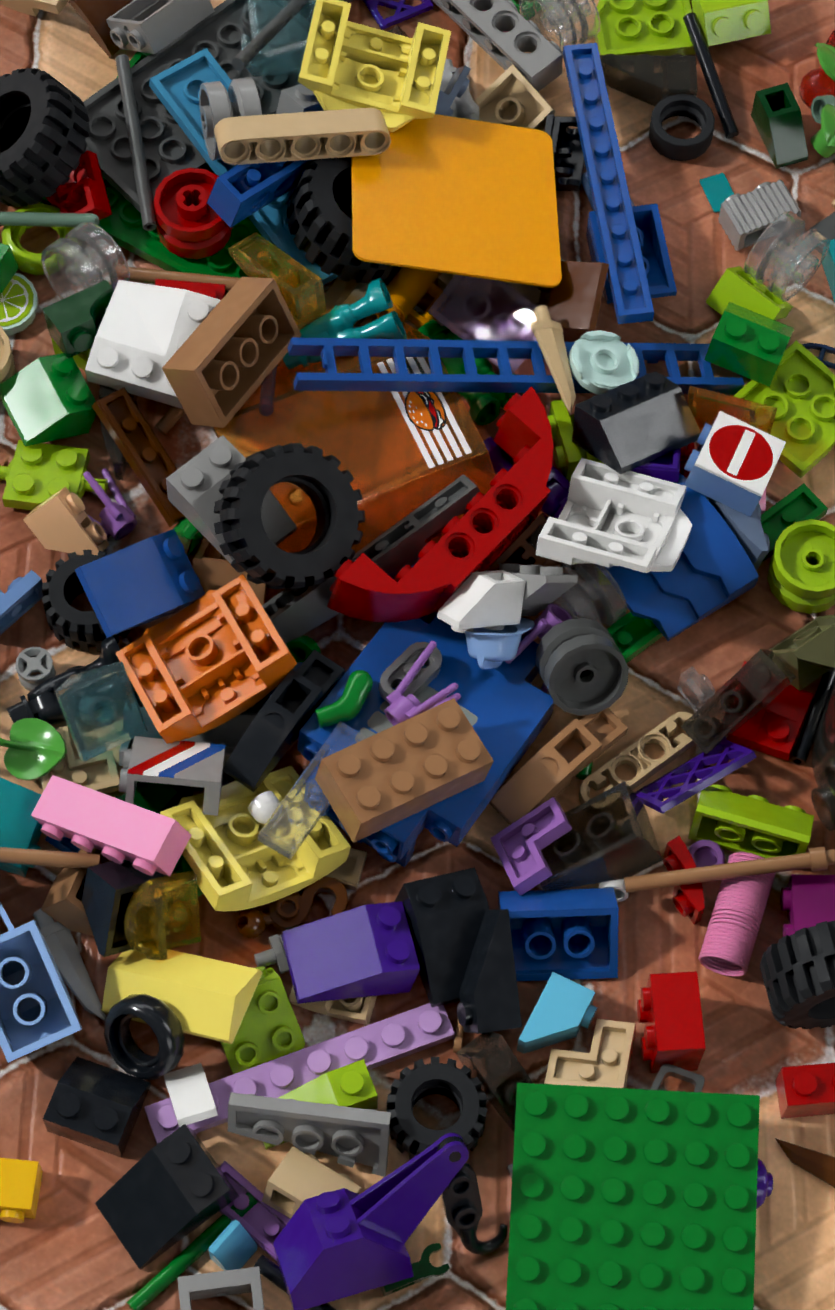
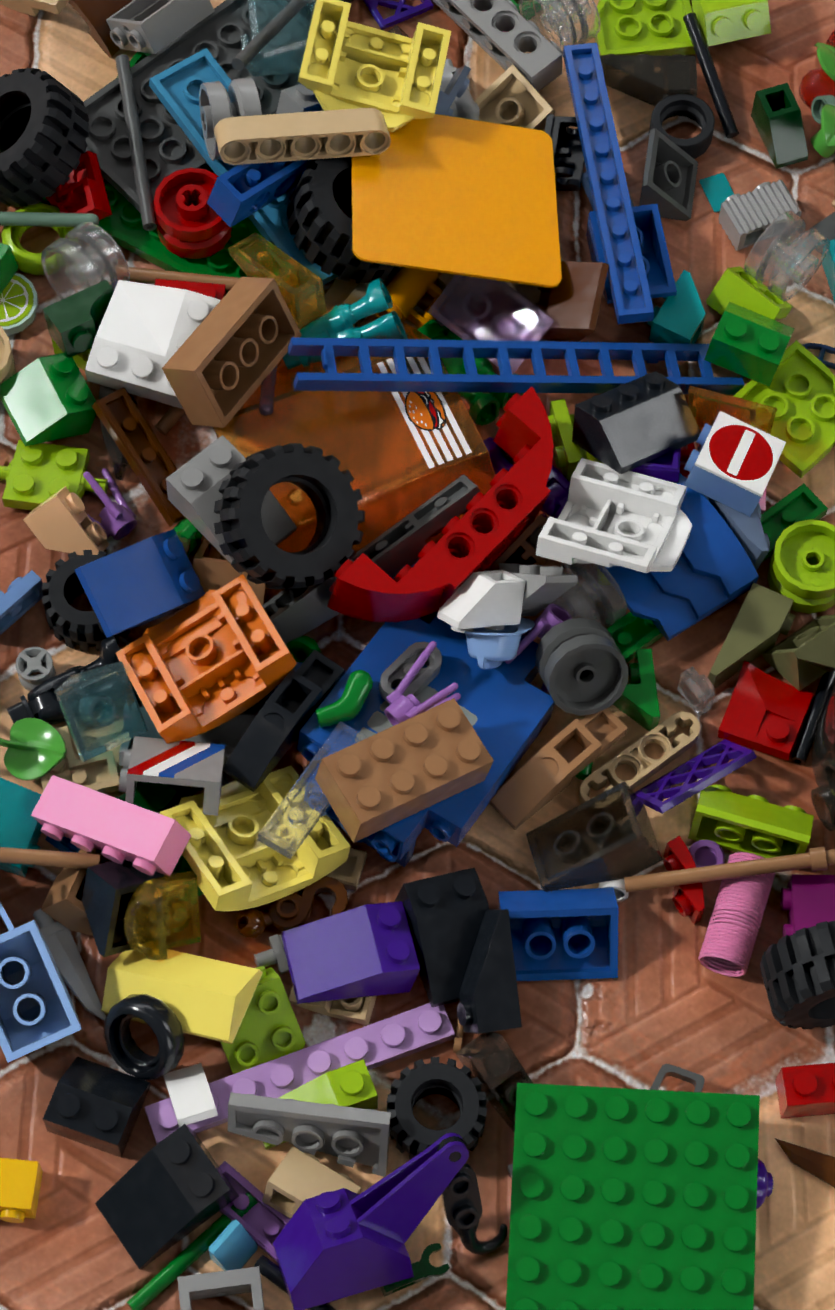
(263, 806): white hinge -> none
(522, 842): medium lavender plate -> none
(551, 342): tan bar -> none
(558, 1014): medium azure slope -> none
(602, 361): light aqua tile -> none
(605, 1064): tan plate -> none
(640, 696): none -> green slope
(668, 178): none -> dark grey slope
(672, 1021): red brick -> none
(680, 316): none -> teal slope
(738, 700): clear smoke slope -> none
(754, 631): none -> olive slope

